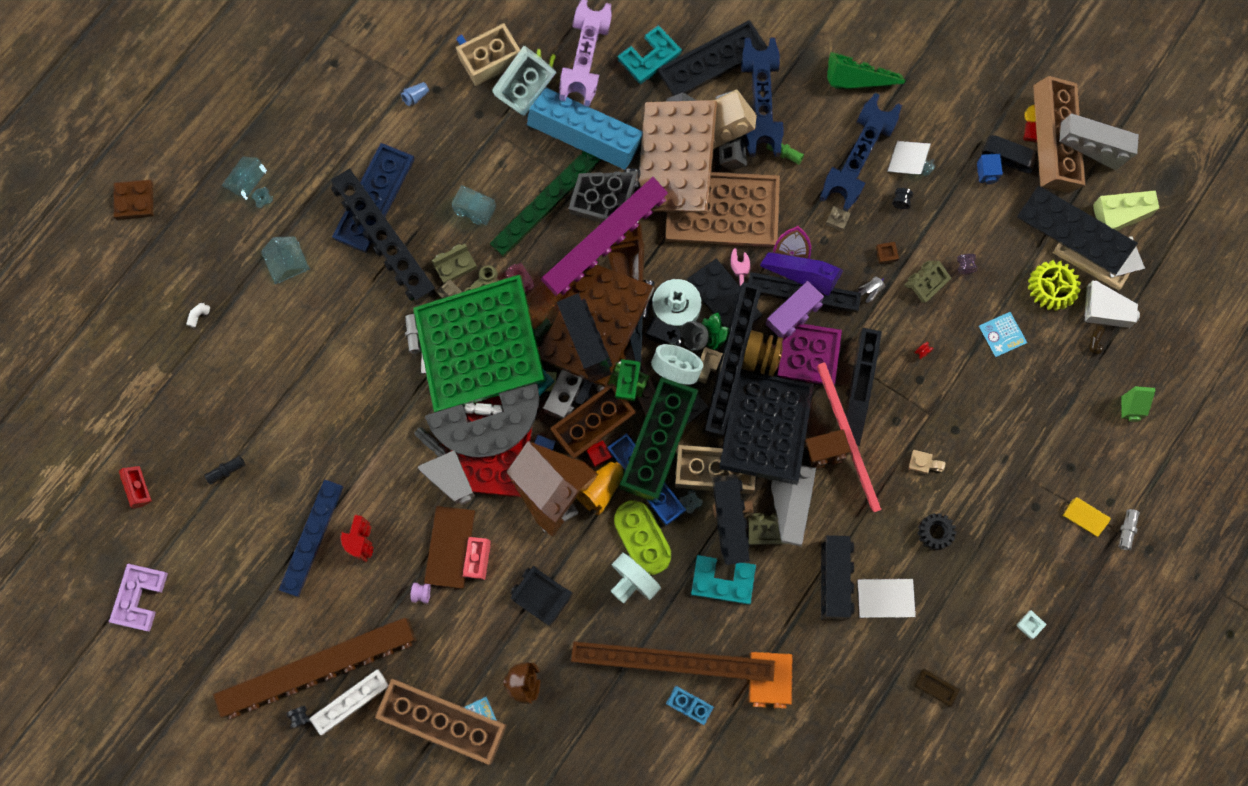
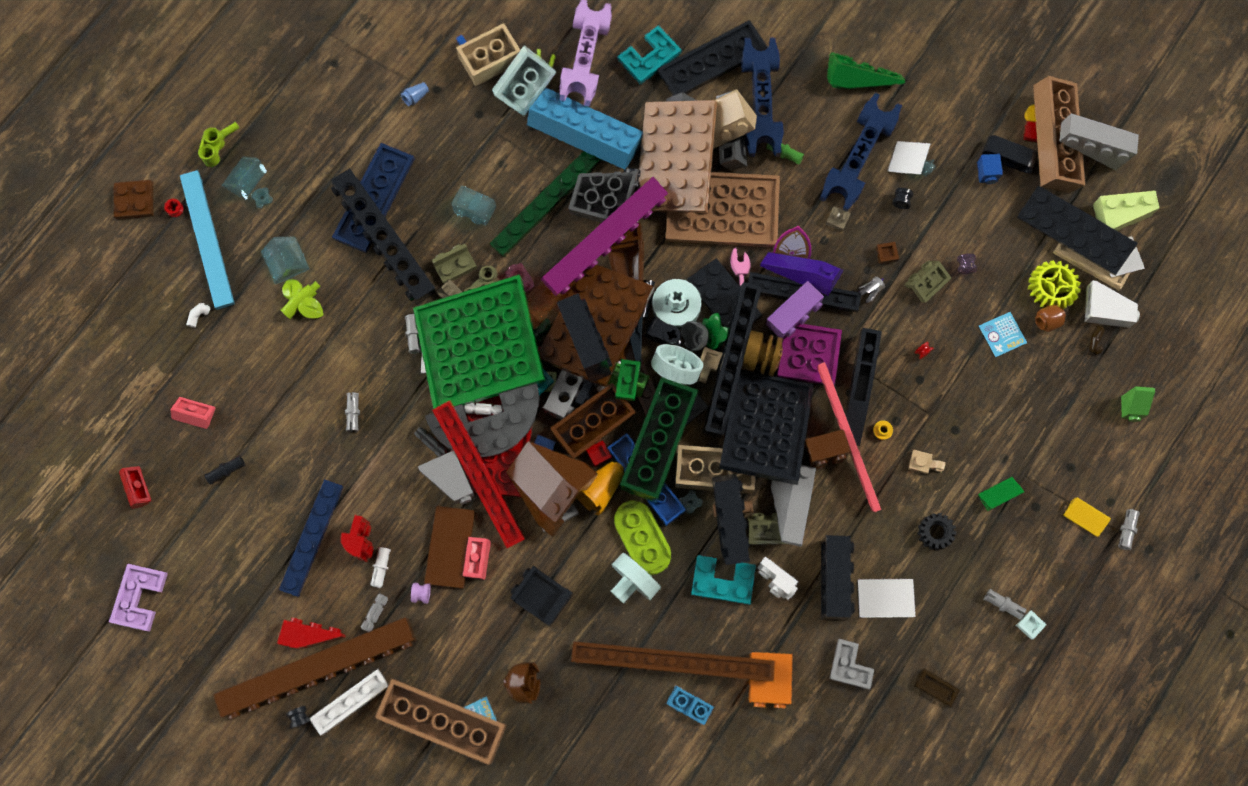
(179, 208): none -> red bush
(192, 412): none -> coral slope
(207, 240): none -> medium azure tile
(212, 147): none -> lime beam
(301, 300): none -> lime plant
(302, 636): none -> red slope
(352, 412): none -> light grey pin
(374, 612): none -> light grey axle
(380, 567): none -> white axle
(478, 474): none -> red plate
(782, 583): none -> white plate
(846, 670): none -> light grey plate
(880, 435): none -> yellow plate
(1000, 493): none -> green slope
(1005, 604): none -> light grey pin
(1050, 318): none -> dark orange head

